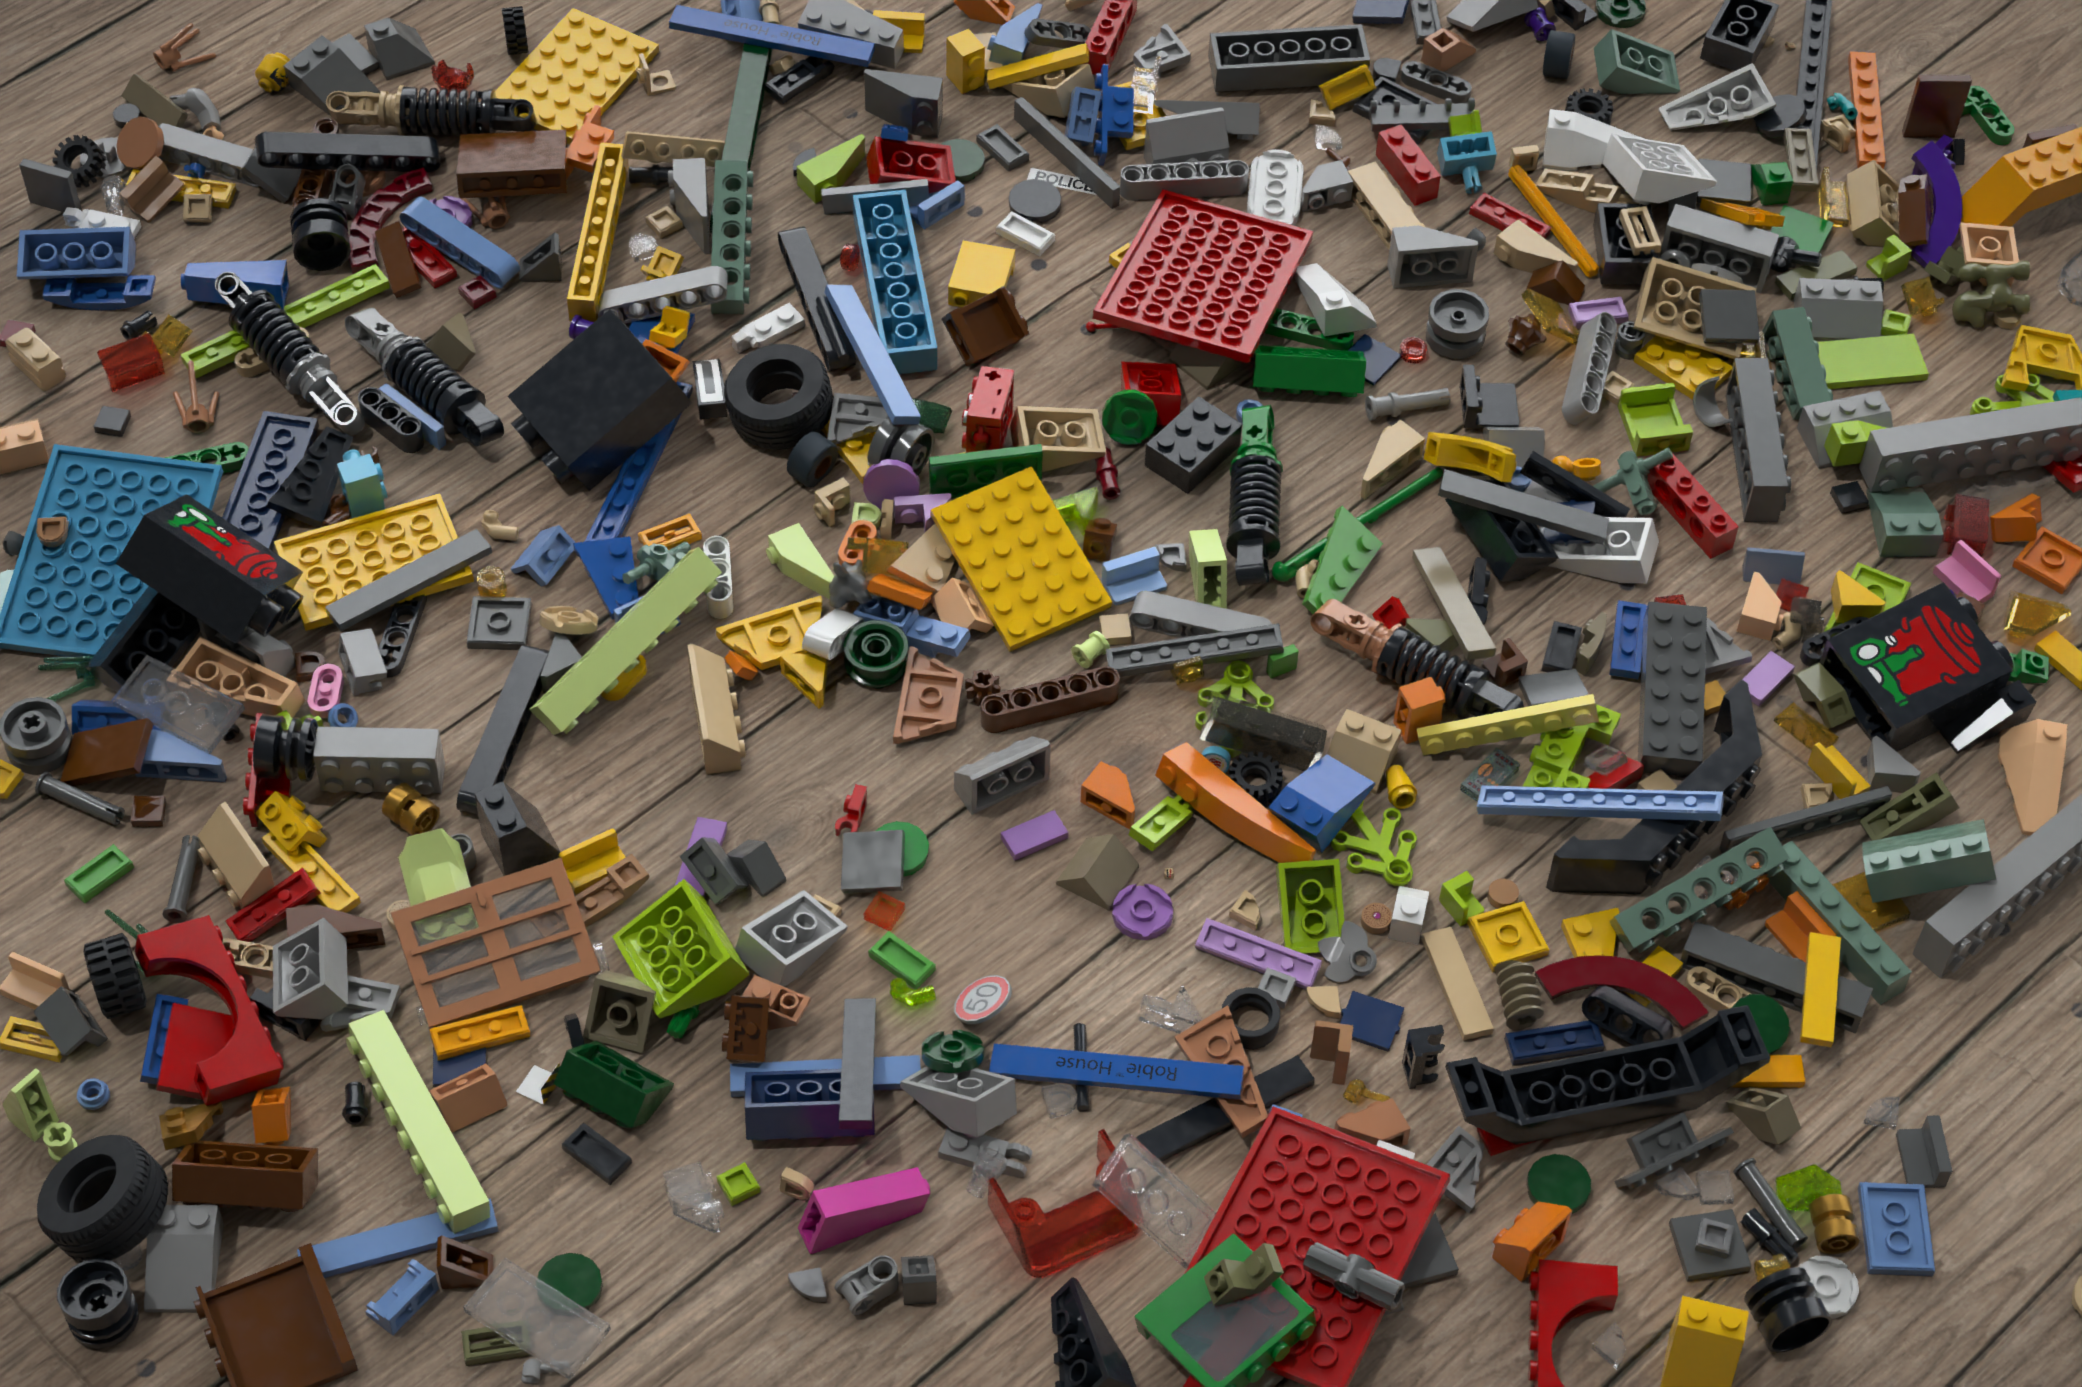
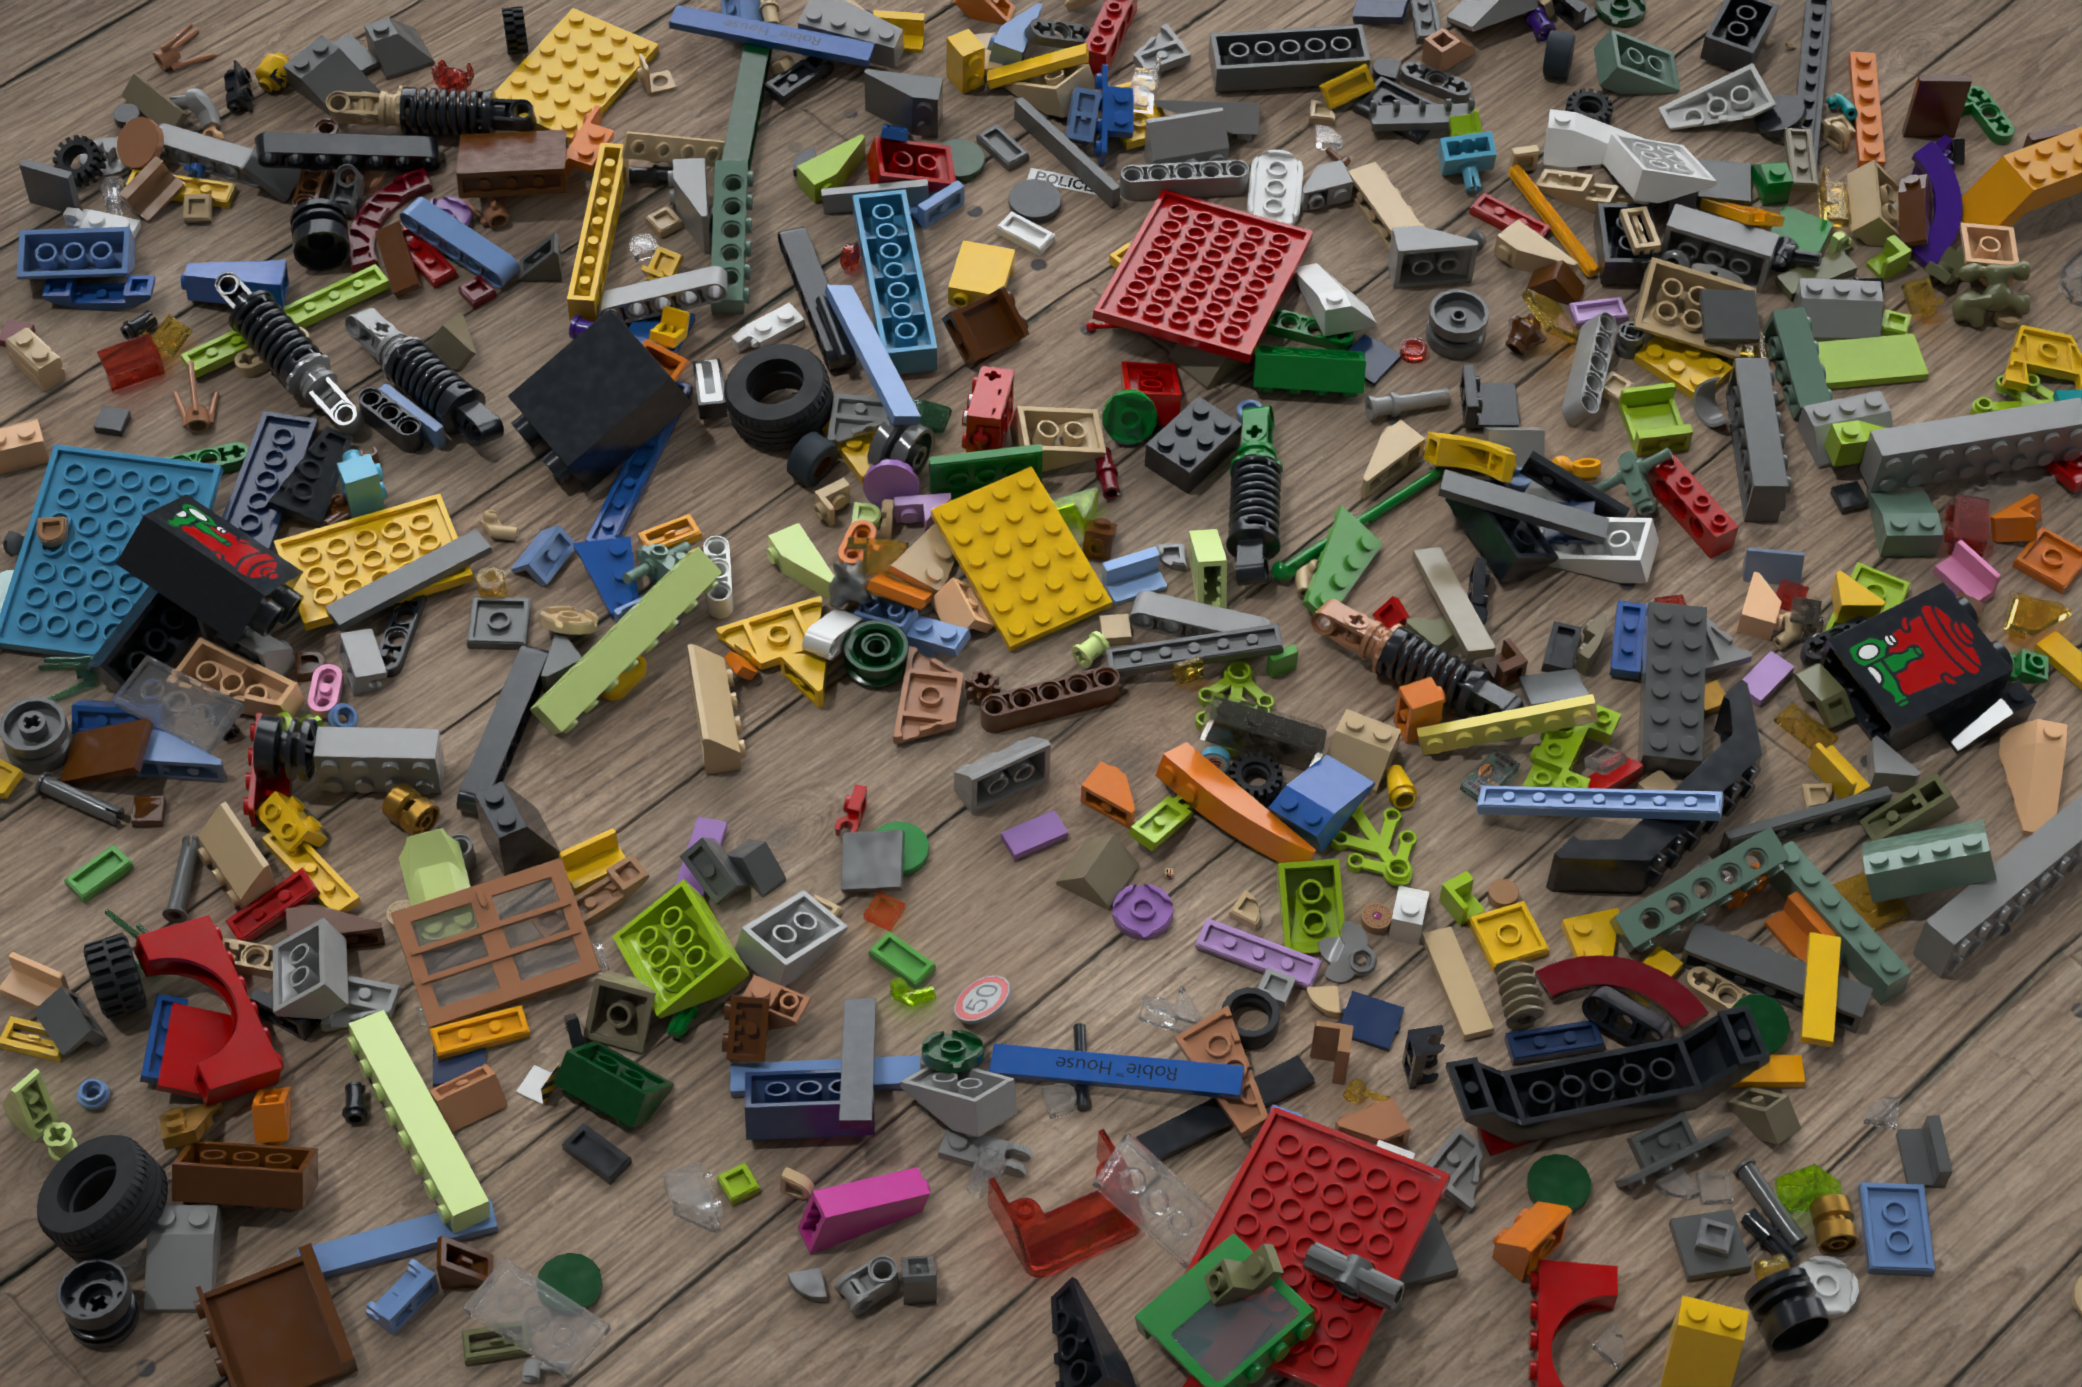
(238, 88): none -> black hinge
(1408, 165): red brick -> none
(1839, 242): none -> yellowish green tile

